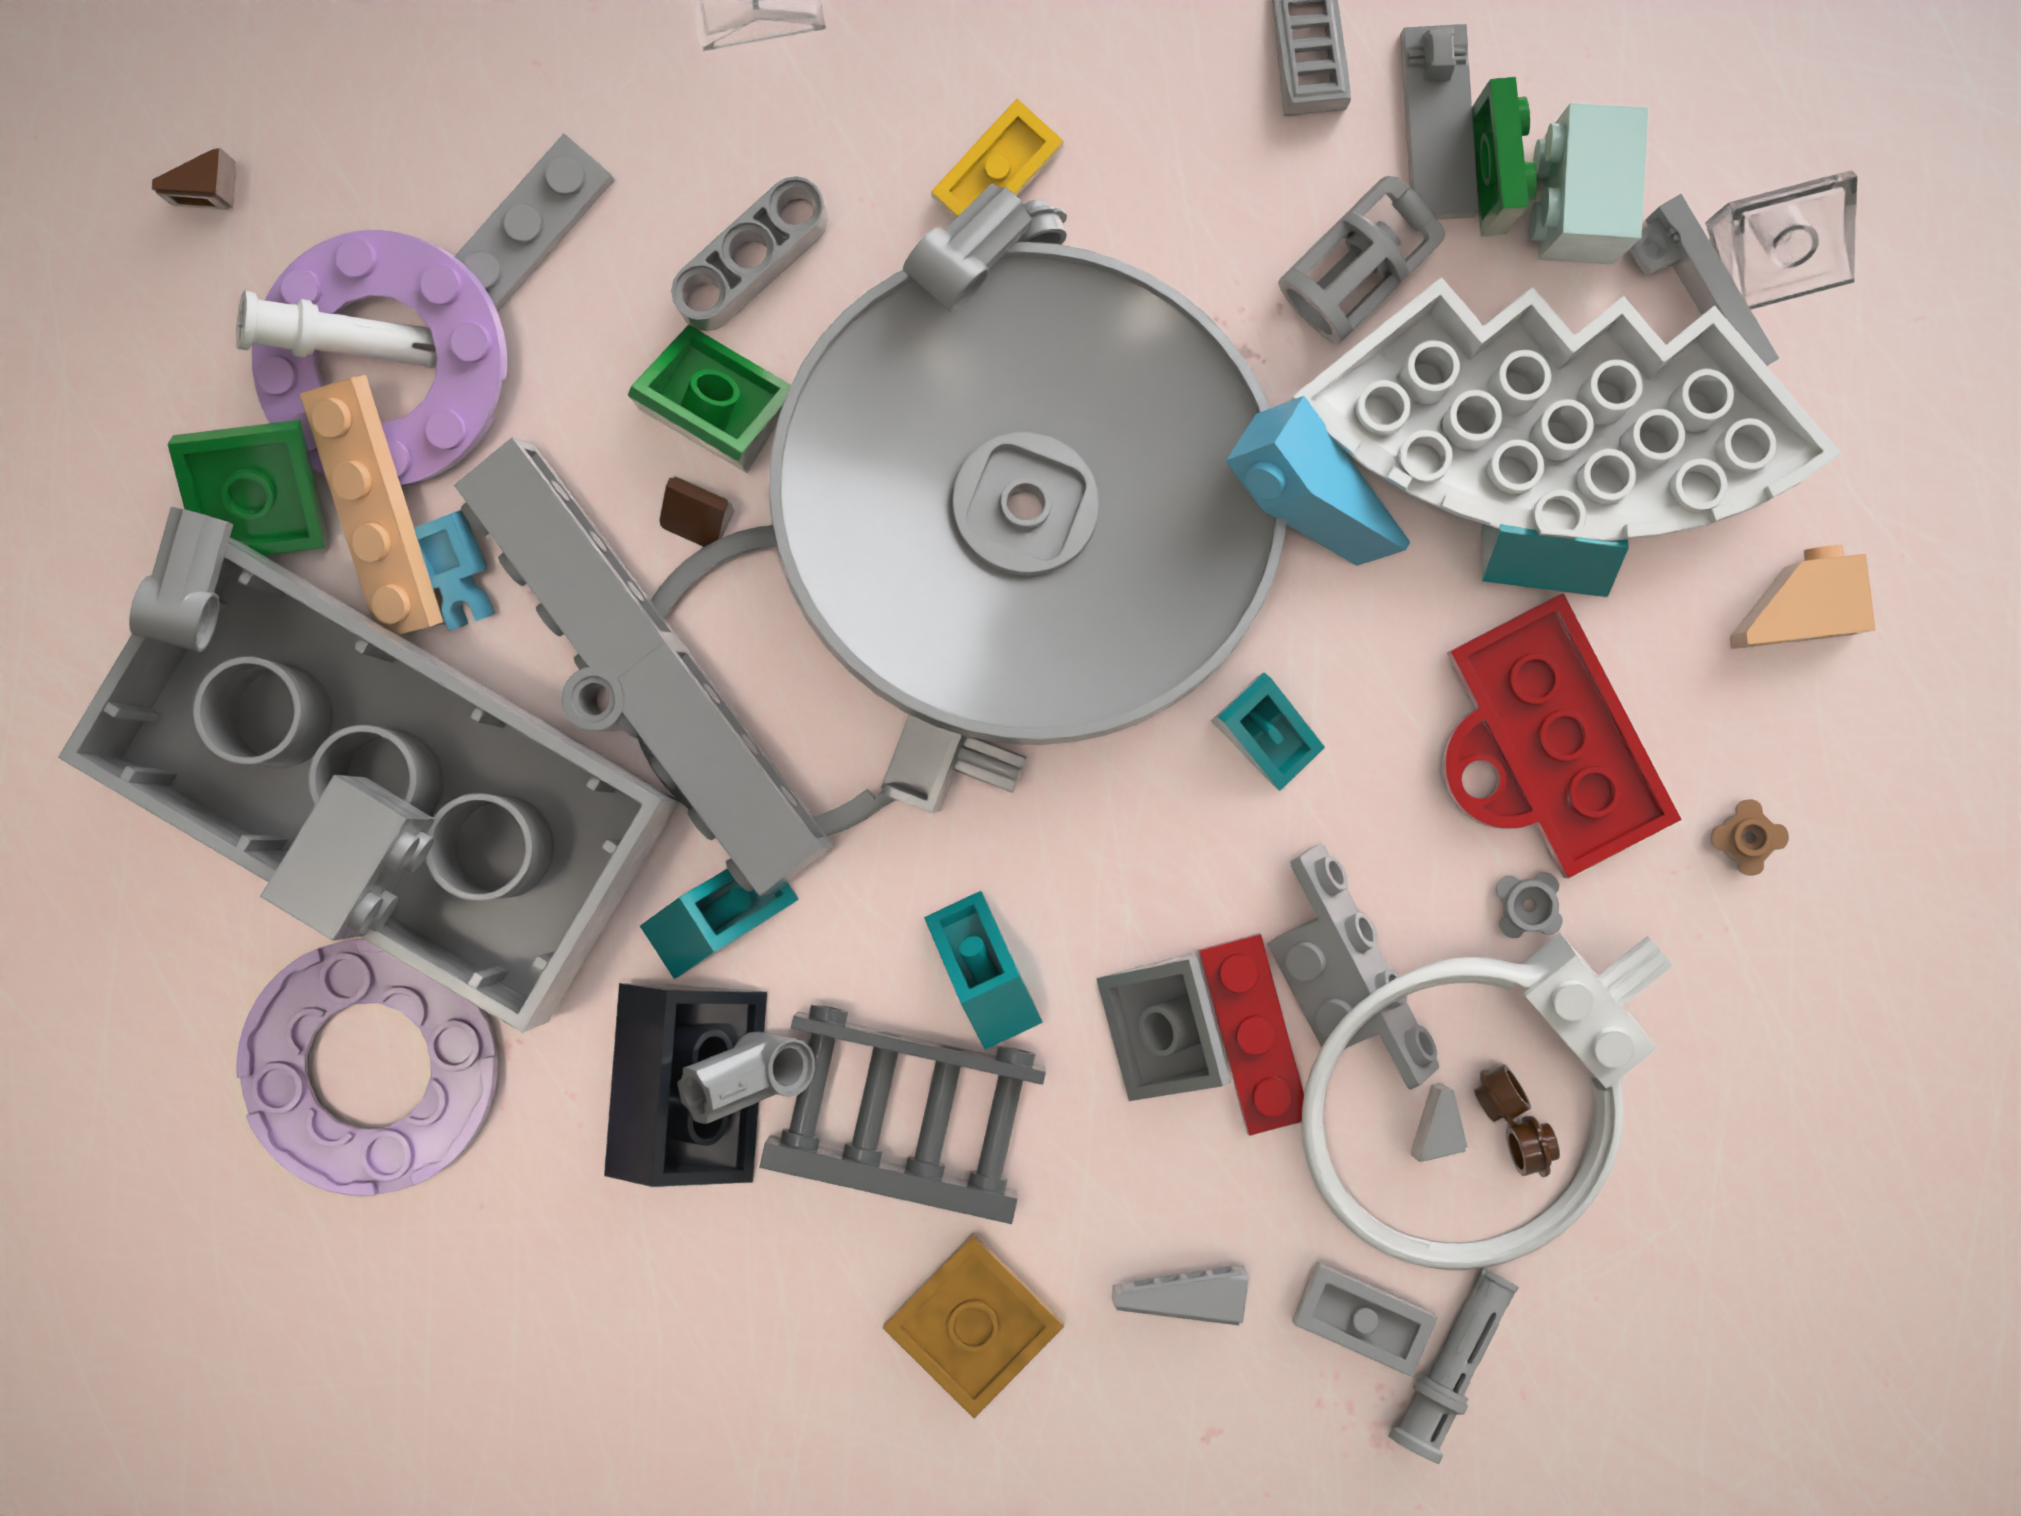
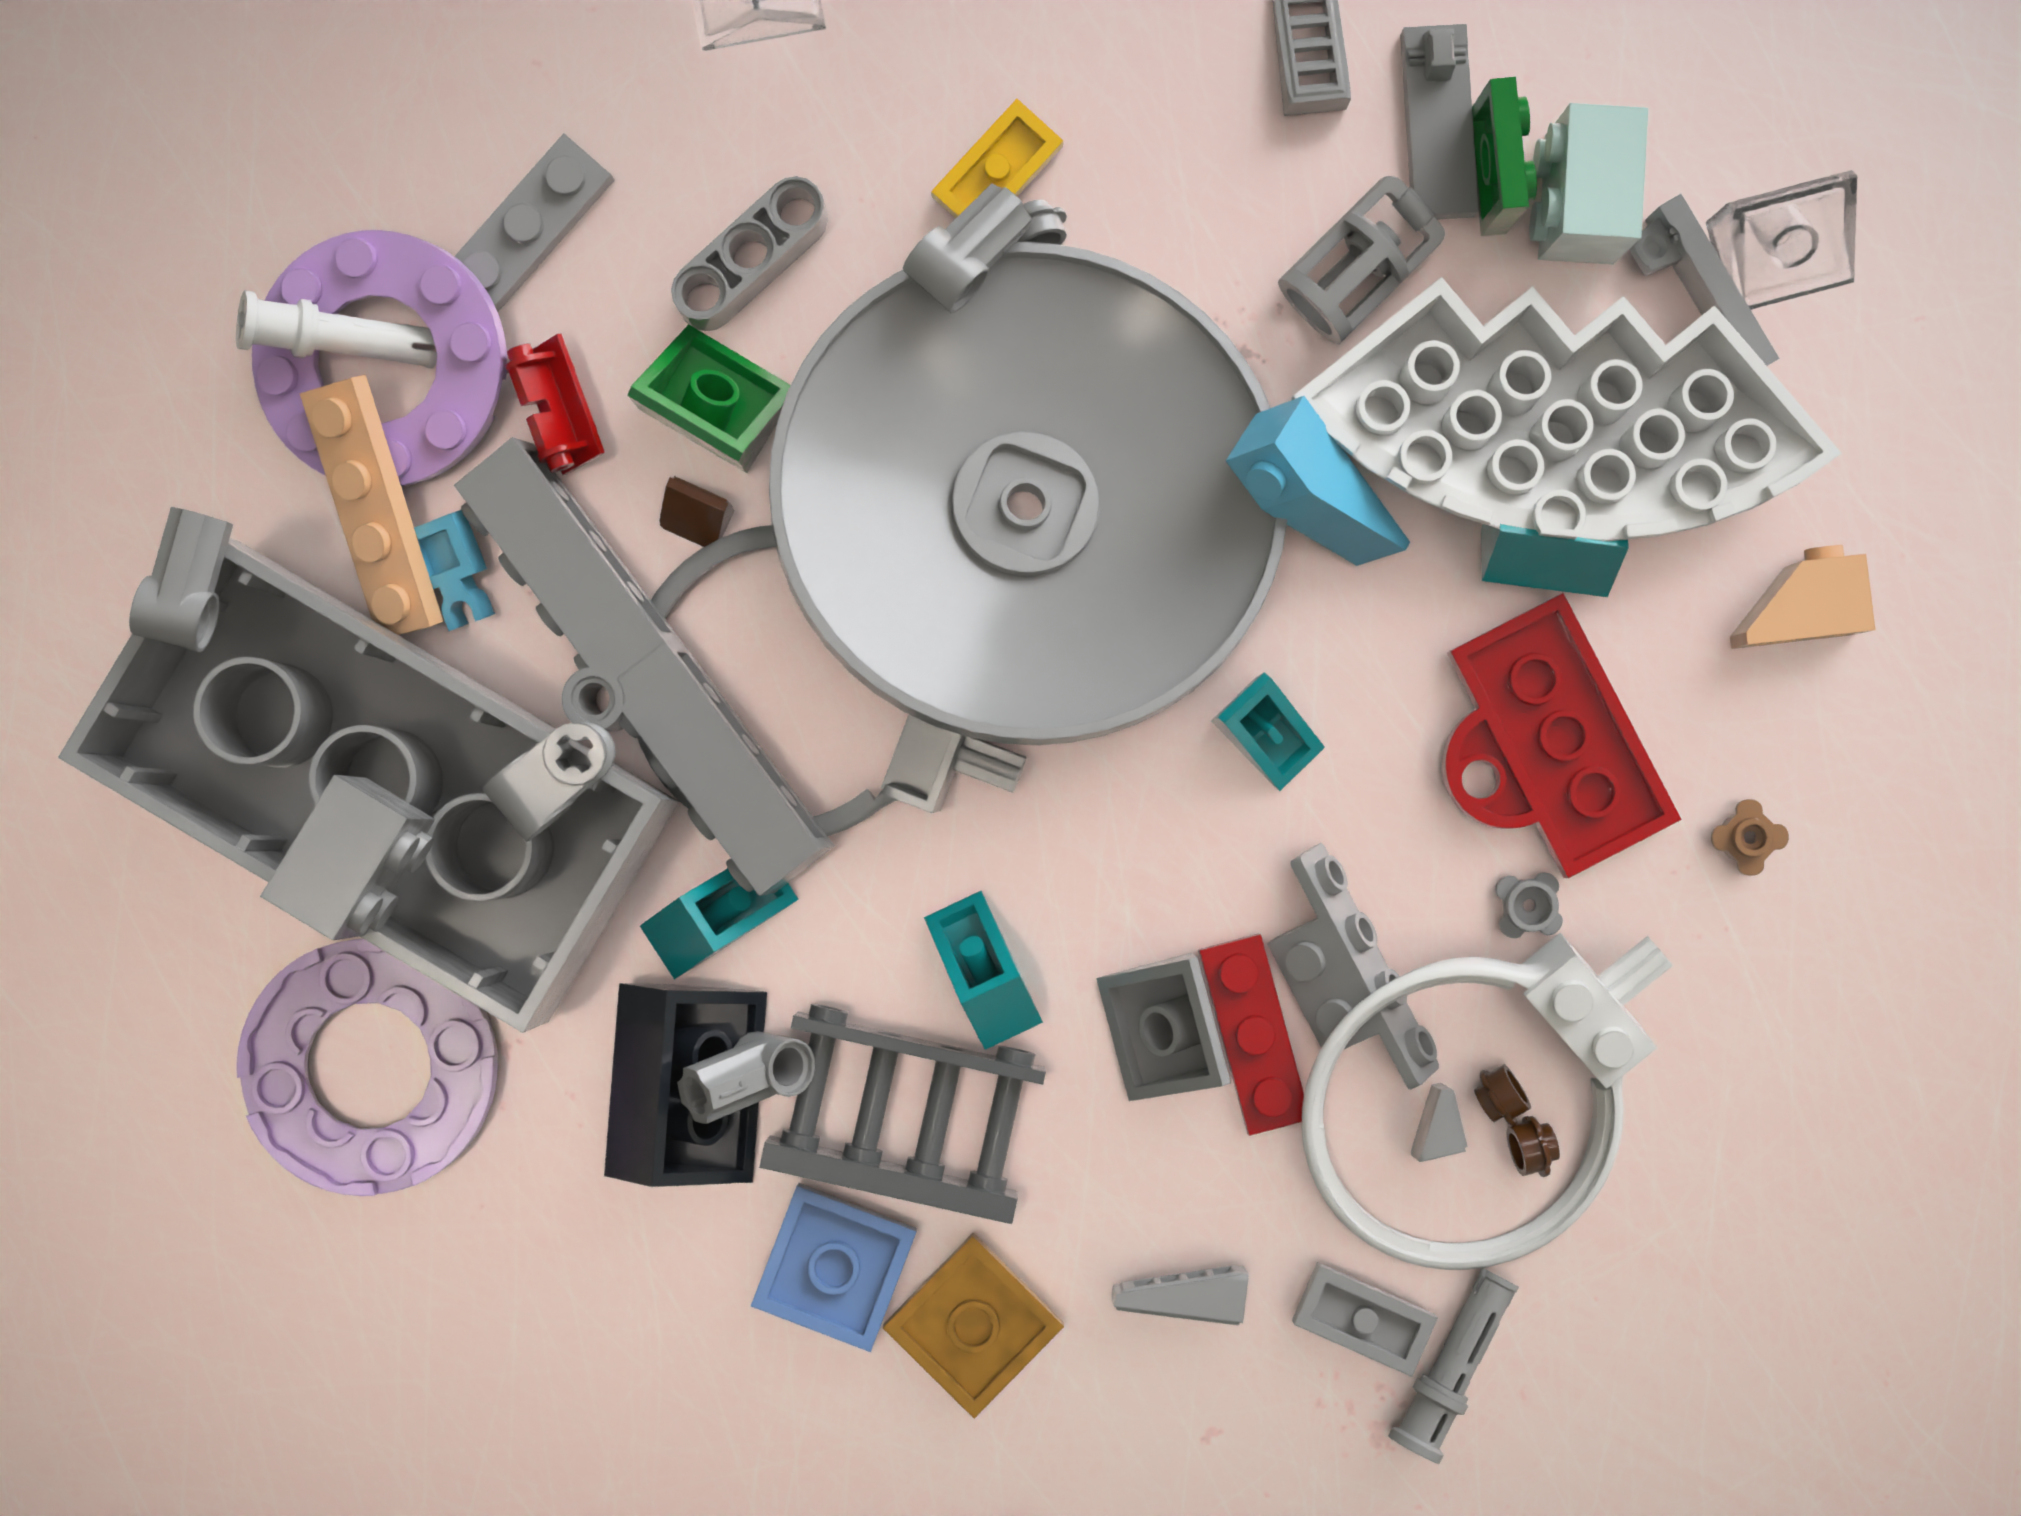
(200, 183): reddish brown slope -> none
(255, 481): green plate -> none
(542, 782): none -> light grey piece
(564, 426): none -> red hinge
(834, 1267): none -> medium blue plate

